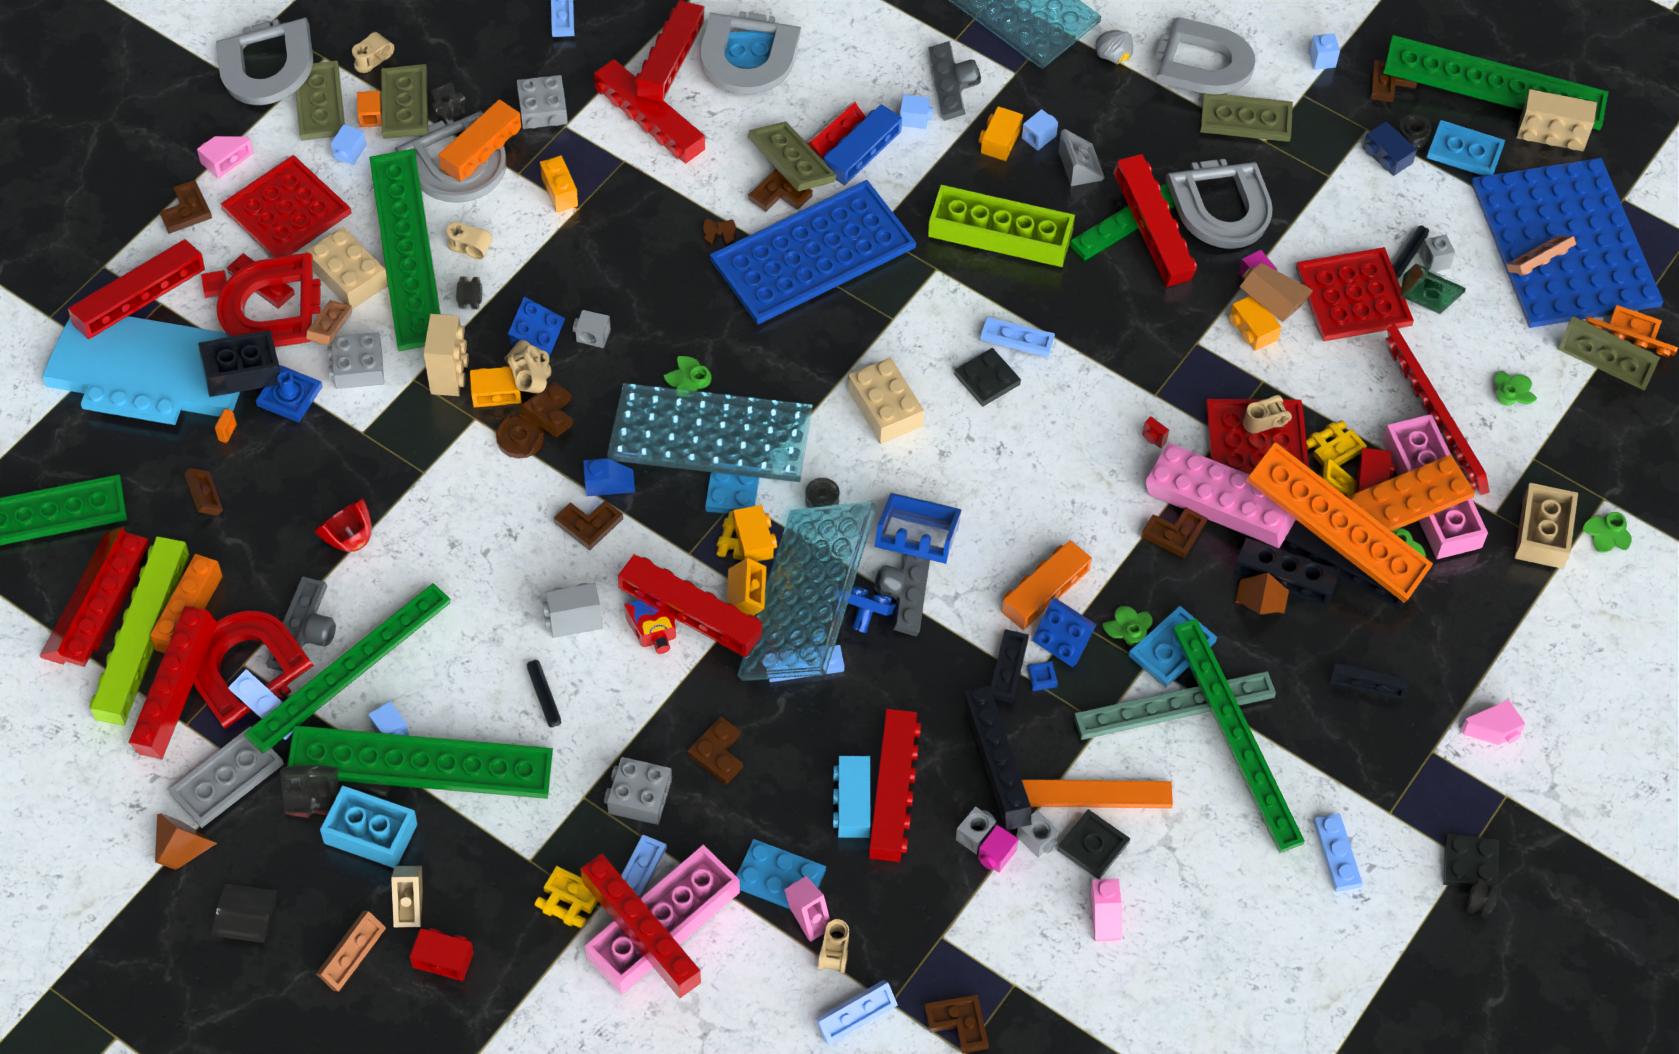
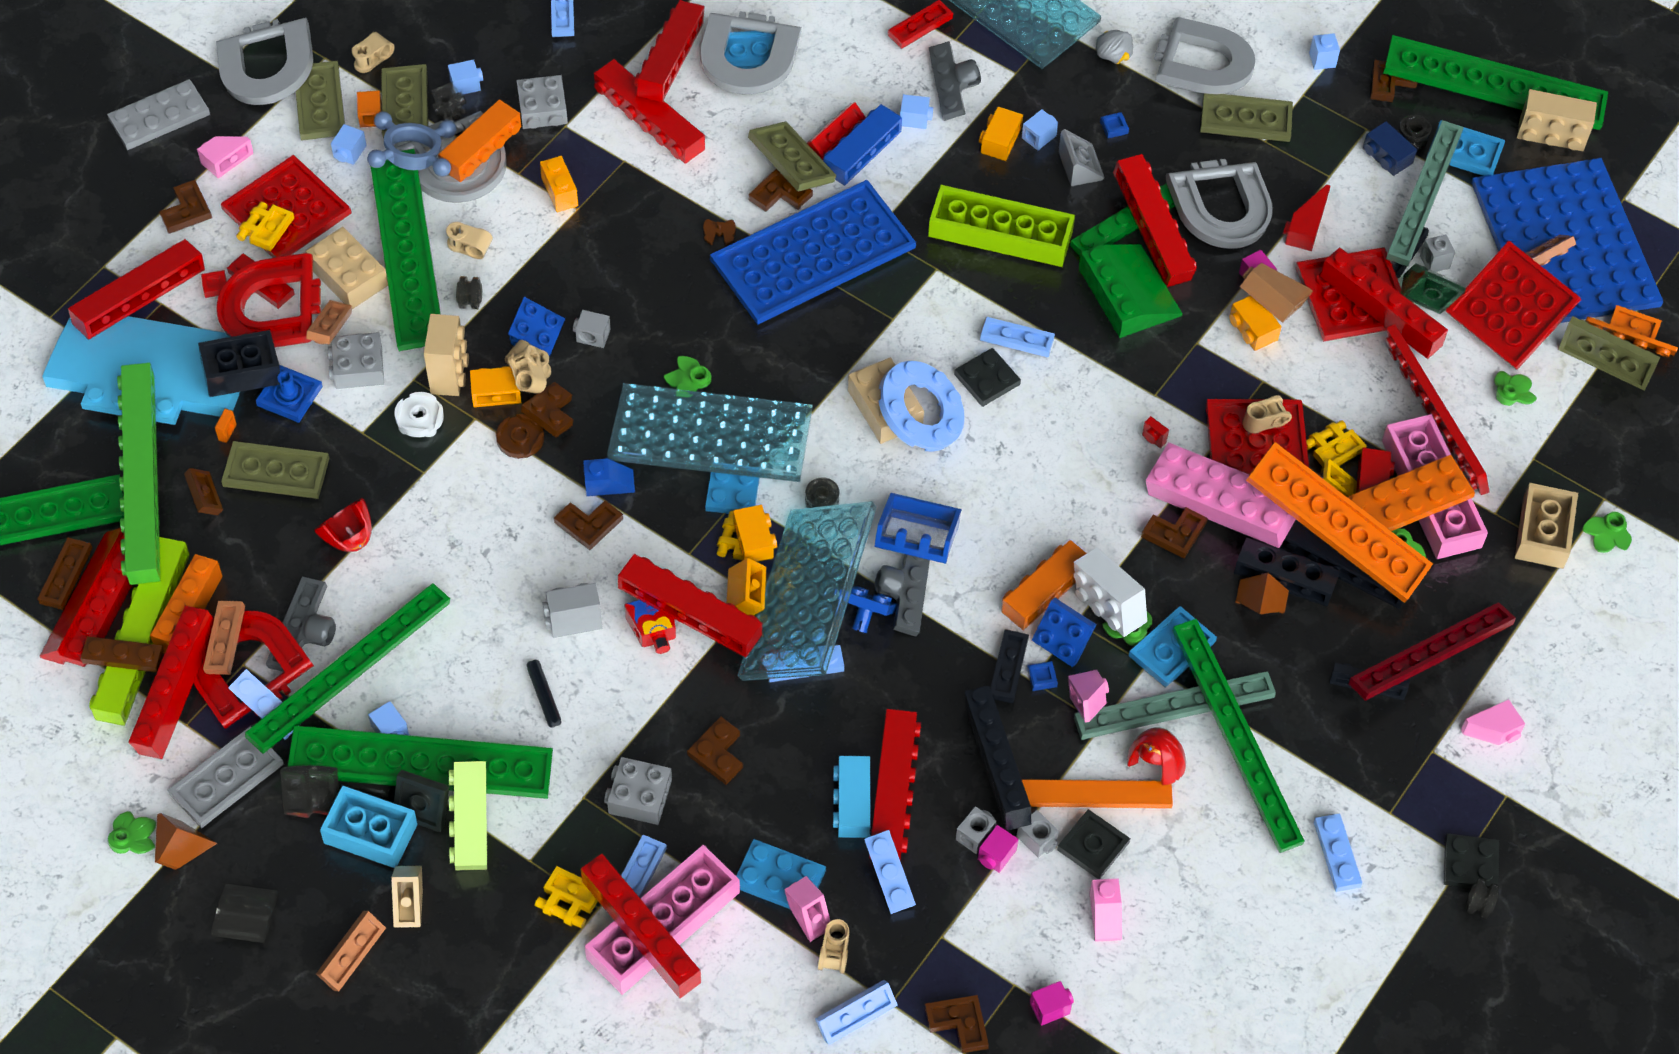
(65, 573): none -> reddish brown plate
(122, 654): none -> reddish brown plate
(134, 832): none -> bright green plate
(139, 474): none -> bright green brick
(158, 114): none -> light grey plate
(224, 637): none -> nougat plate
(269, 229): none -> yellow plate
(275, 469): none -> olive plate
(415, 133): none -> sand blue piece
(421, 426): none -> white plate
(424, 797): none -> pearl dark grey plate
(442, 954): red brick -> none
(465, 76): none -> light blue brick
(469, 815): none -> yellowish green brick
(890, 871): none -> light blue plate
(903, 424): none -> light blue plate
(920, 24): none -> red plate
(1051, 1002): none -> dark pink brick
(1088, 693): none -> bright pink slope
(1110, 592): none -> white brick
(1114, 125): none -> blue tile
(1127, 287): none -> green slope
(1159, 748): none -> red hair
(1306, 220): none -> red slope
(1383, 302): none -> red brick
(1424, 193): none -> sand green plate
(1431, 651): none -> dark red plate
(1513, 305): none -> red plate

